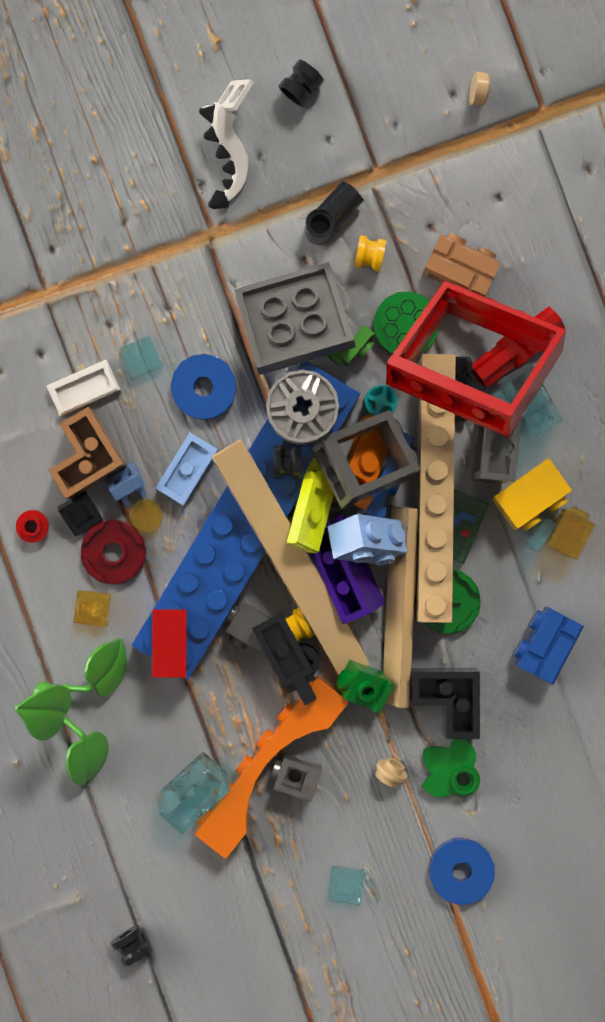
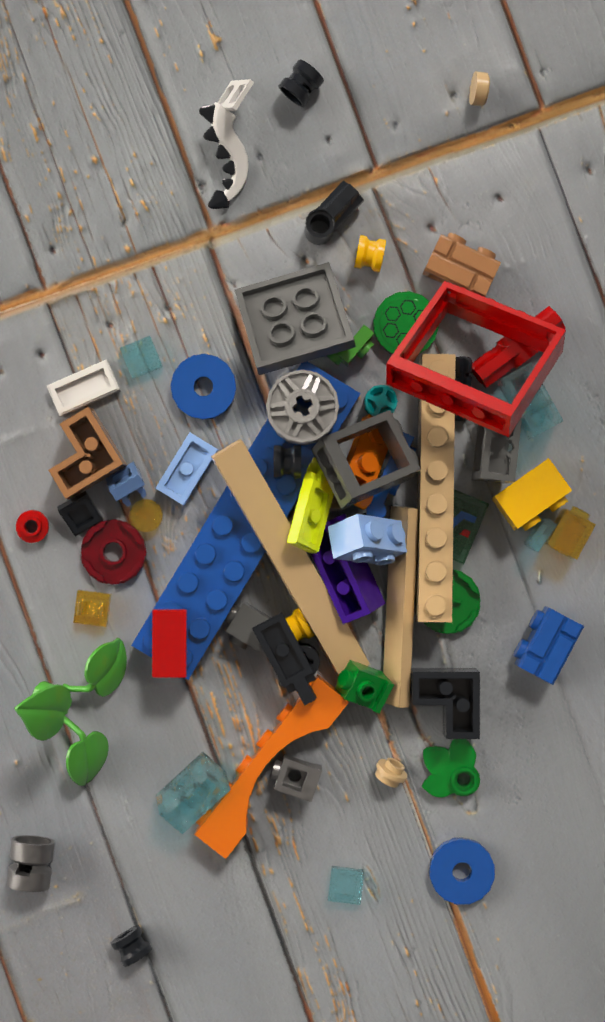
(30, 863): none -> flat silver wheel

